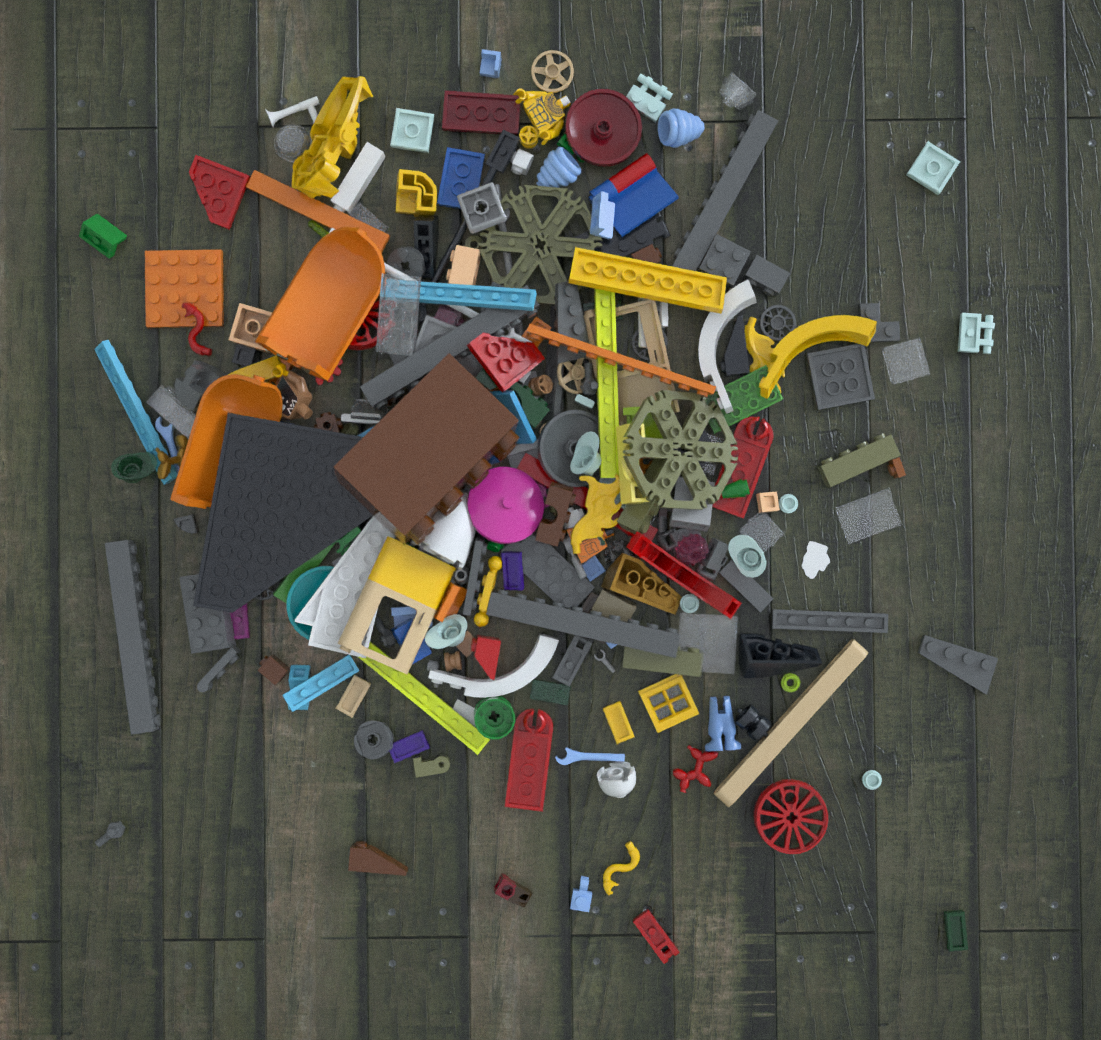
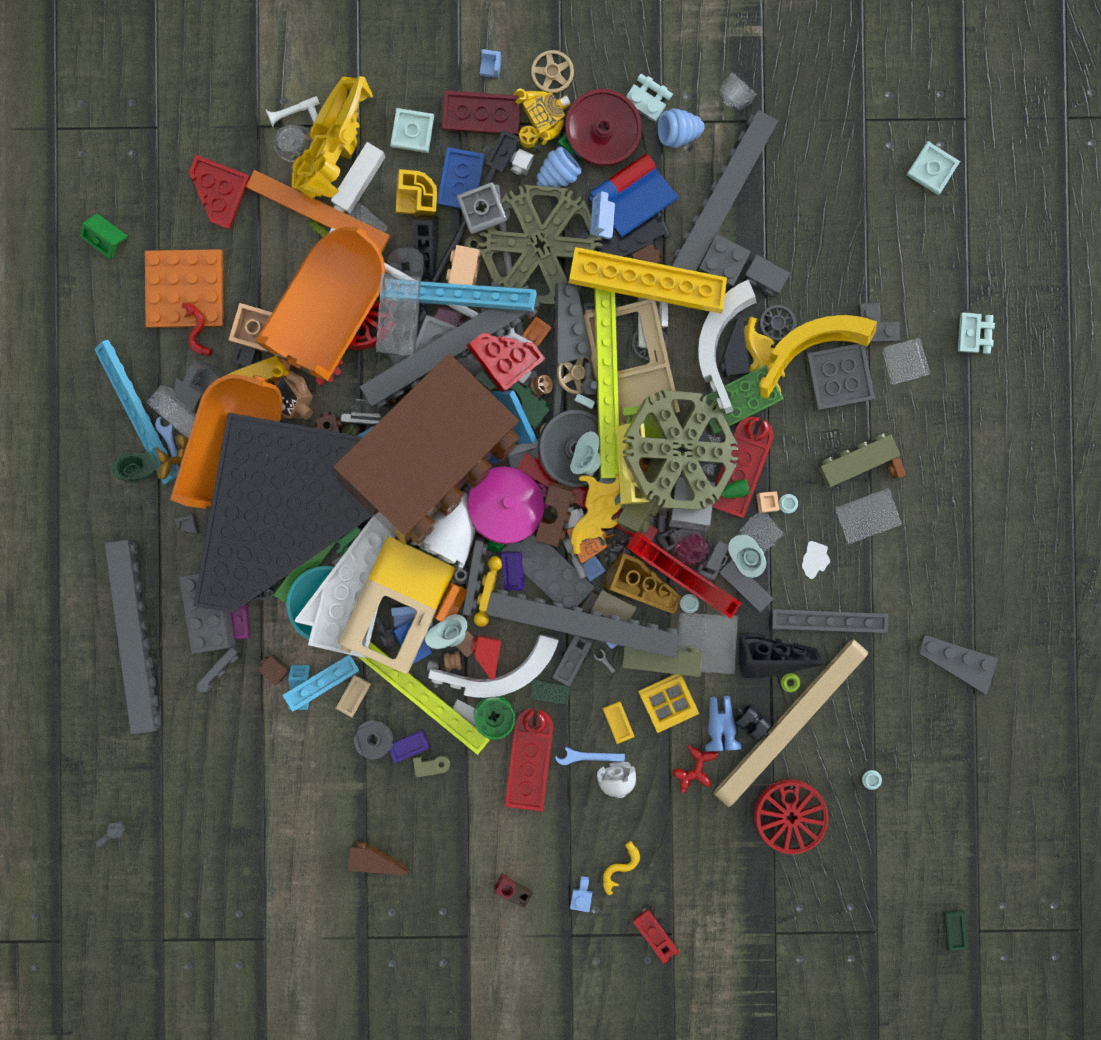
(612, 358): orange plate -> none

